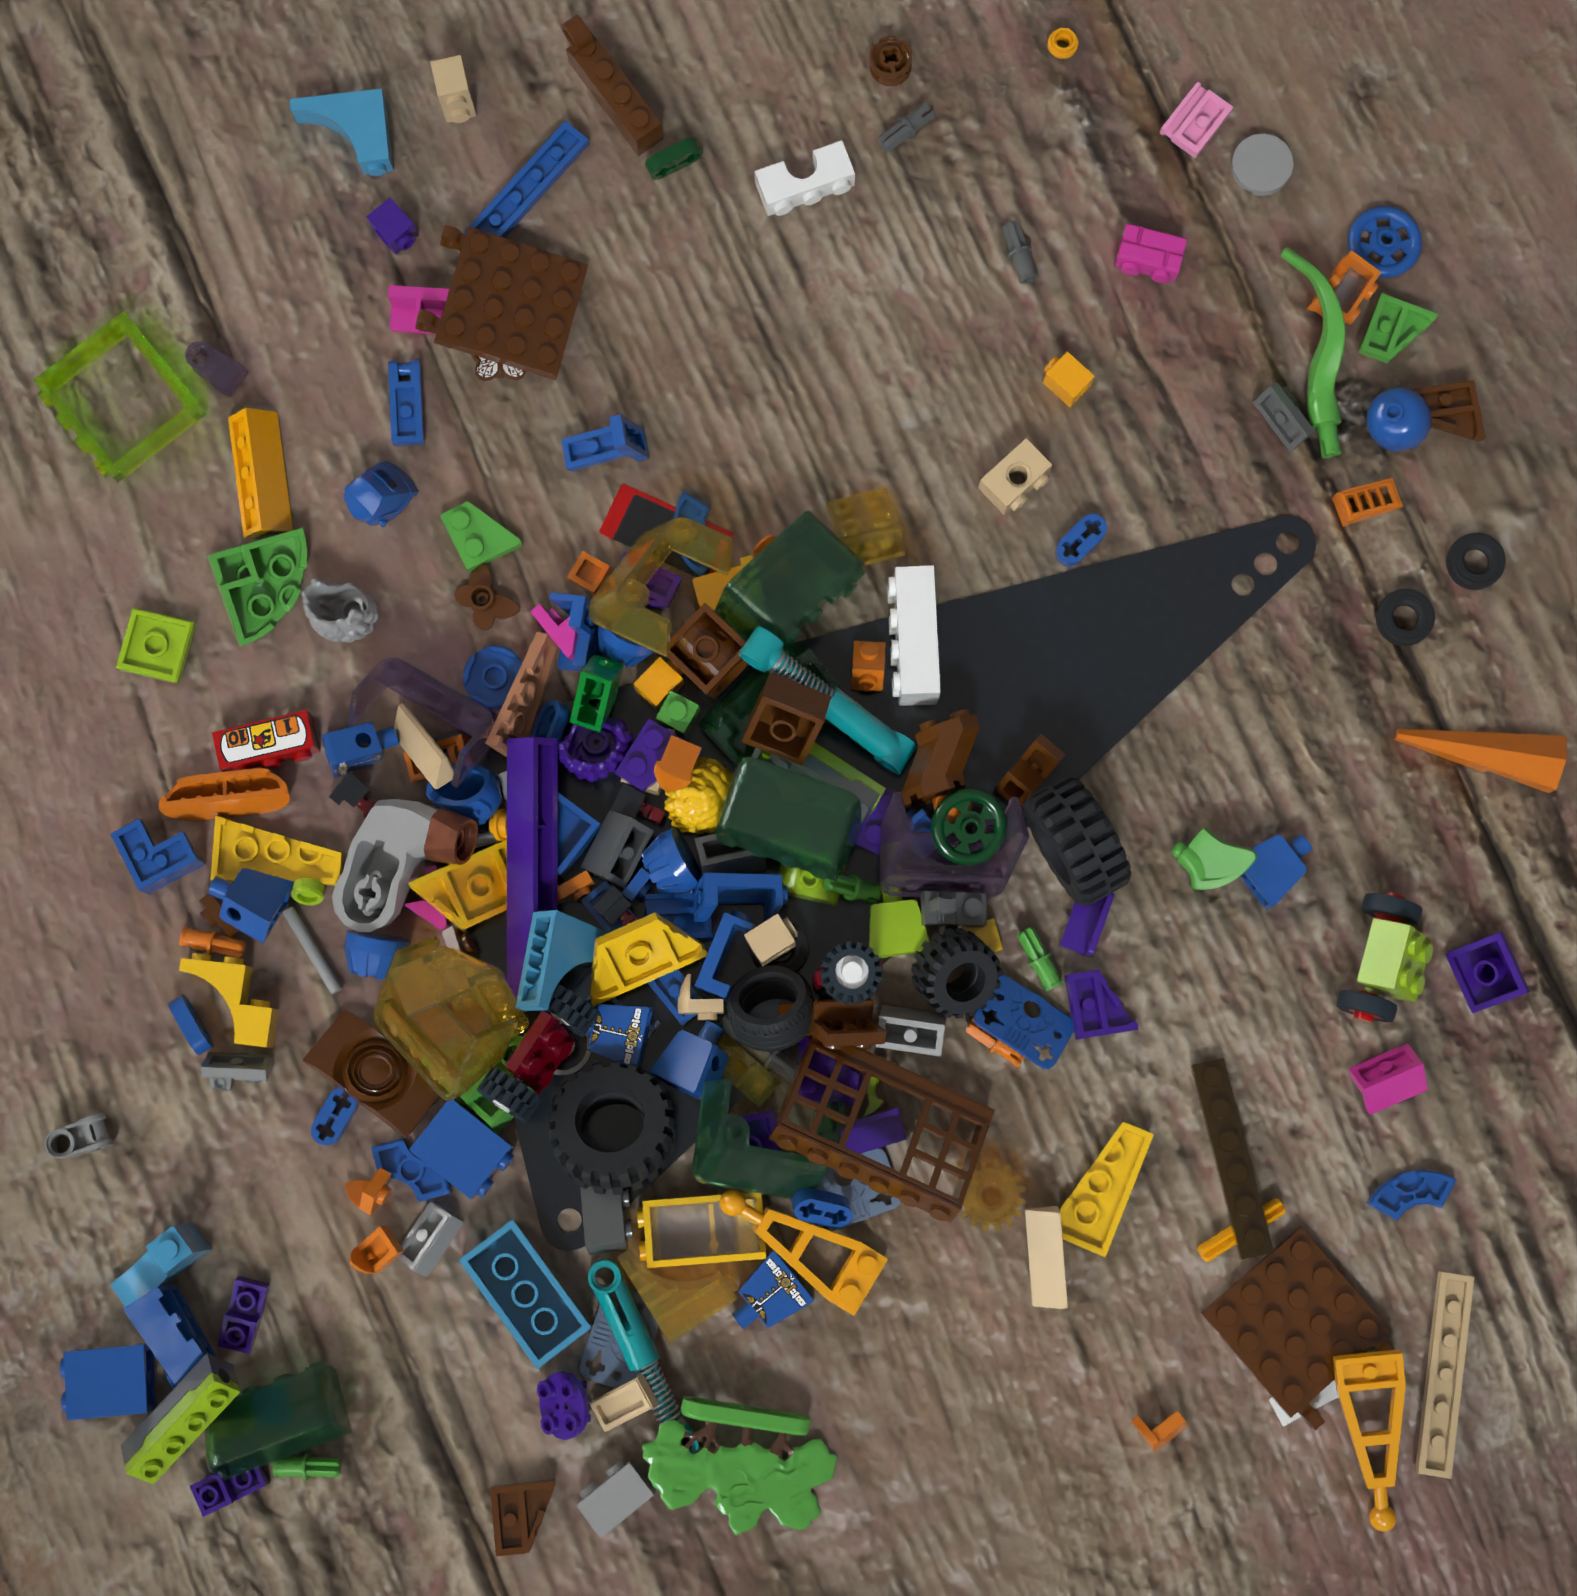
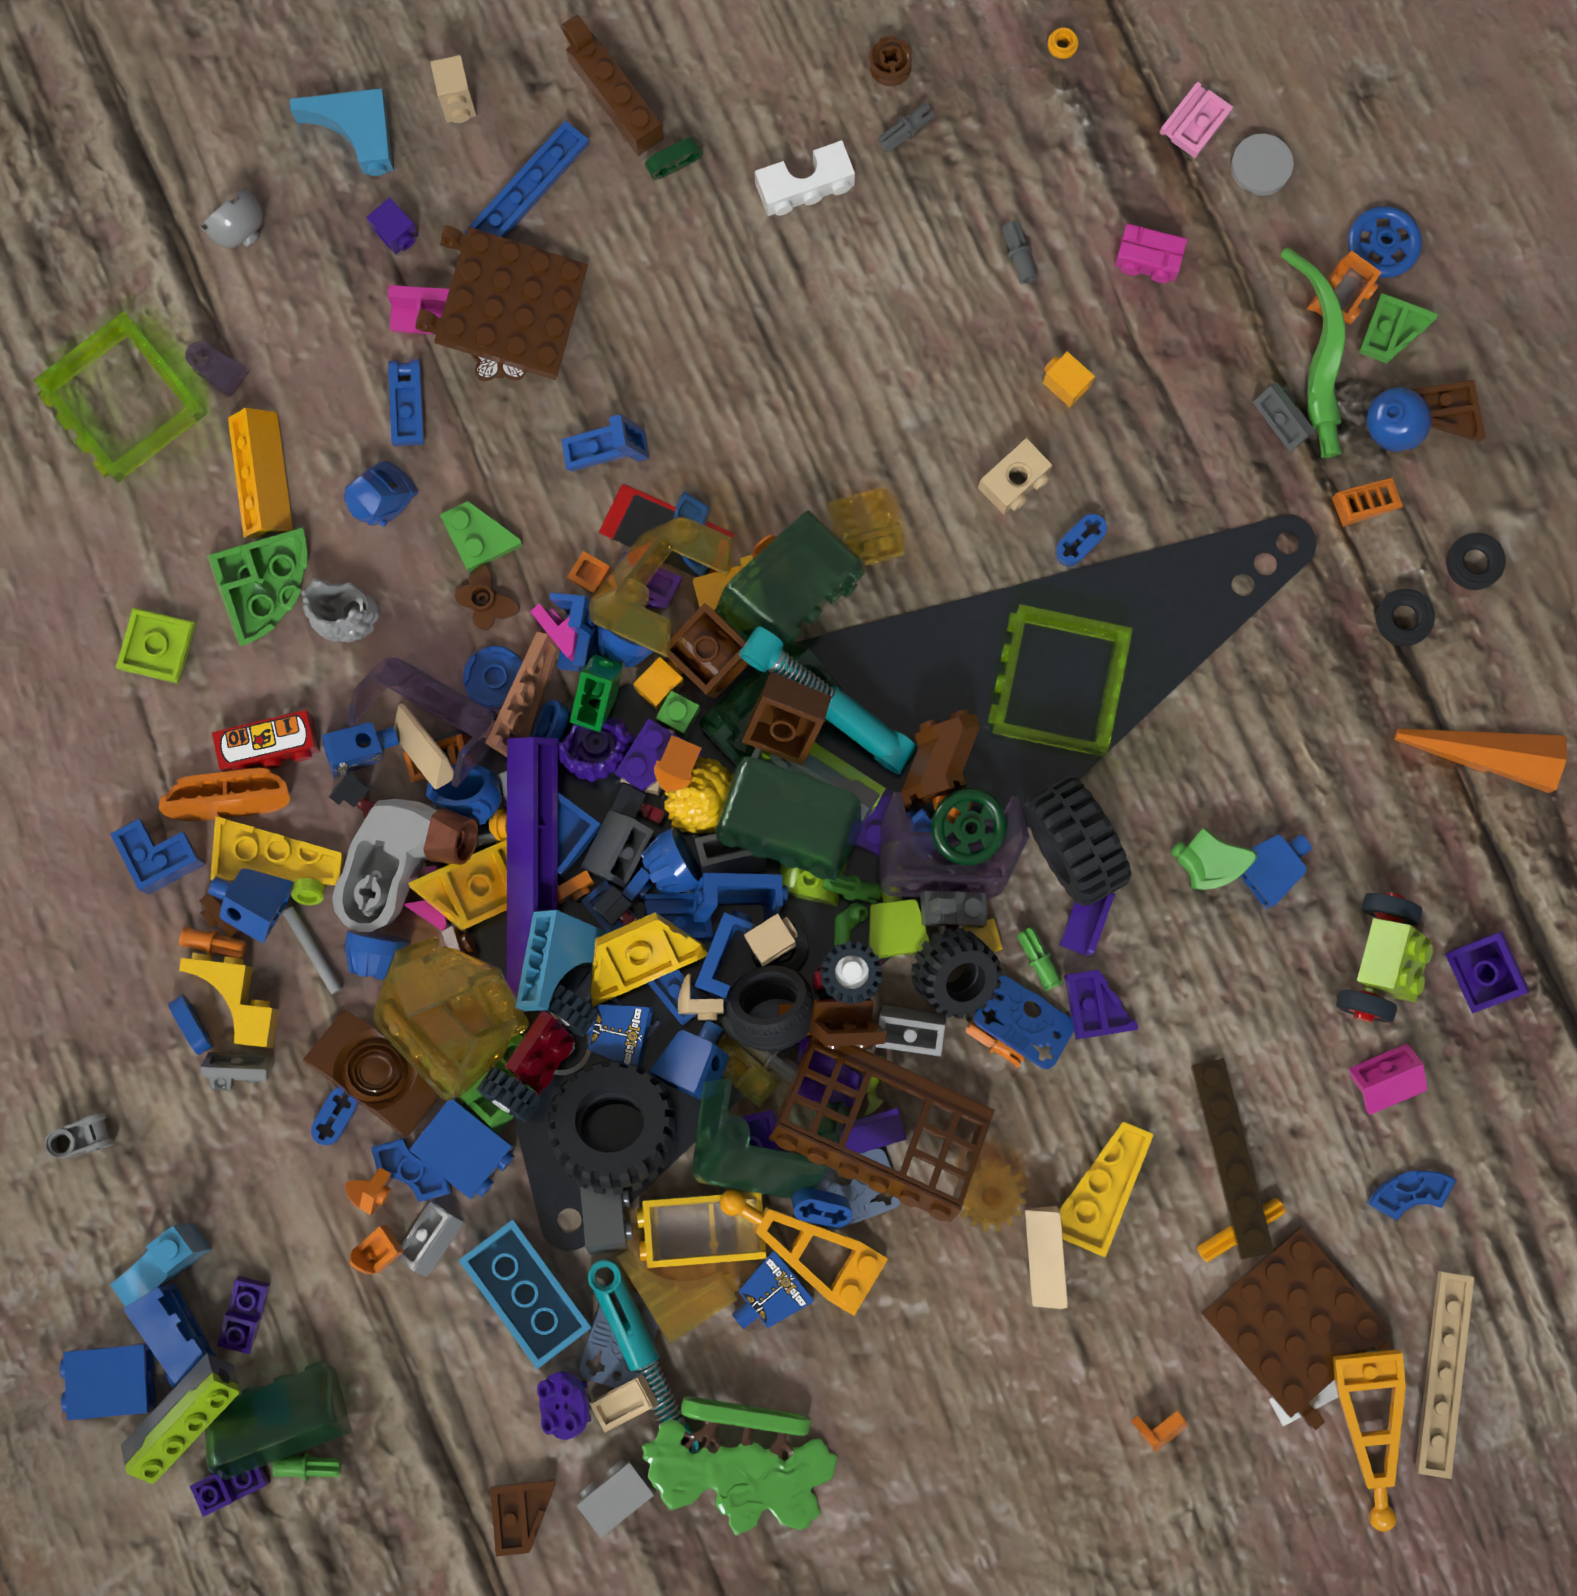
(235, 221): none -> light grey cylinder
(847, 920): none -> bright green arm
(868, 666): orange bracket -> none
(916, 637): white brick -> none
(1030, 770): reddish brown brick -> none
(1119, 634): none -> clear neon green window

